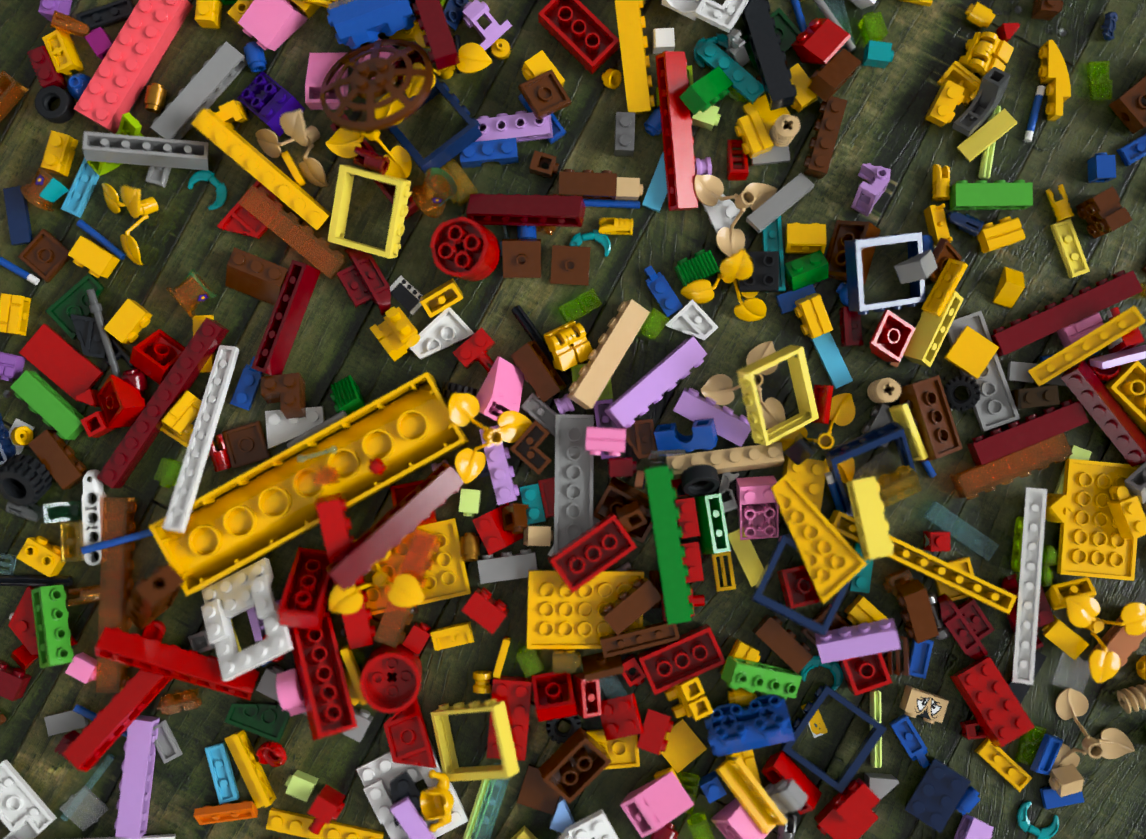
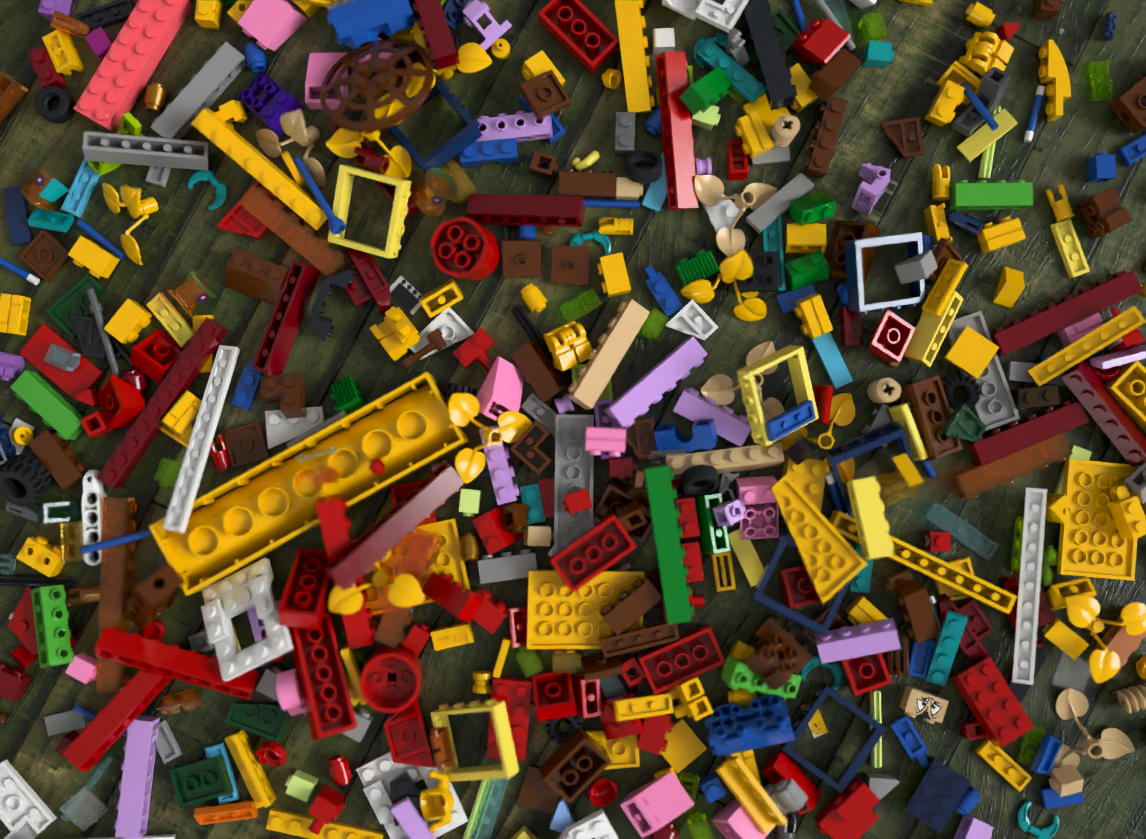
(51, 220): none -> teal plate
(59, 153): yellow brick -> none
(62, 357): none -> clear light blue brick
(77, 84): blue brick -> none
(171, 319): none -> light yellow tile
(201, 780): none -> dark green plate
(335, 224): none -> blue piece
(340, 278): none -> black slope
(340, 770): none -> red brick
(436, 342): none -> reddish brown brick
(442, 744): none -> dark orange hinge
(451, 596): none -> red brick
(518, 625): none -> red slope
(533, 298): none -> yellow brick
(577, 501): none -> red brick
(586, 162): none -> light yellow arm
(602, 791): none -> red hair
(614, 275): none -> yellow brick
(643, 175): none -> black tyre
(643, 707): none -> yellow tile
(733, 512): none -> lavender brick
(773, 659): none -> reddish brown brick
(790, 420): none -> blue tile
(811, 208): none -> green brick
(905, 136): none -> reddish brown wing
(907, 469): none -> yellow sticker
(946, 648): none -> teal plate
(964, 424): none -> clear green wing
(979, 107): none -> blue piece

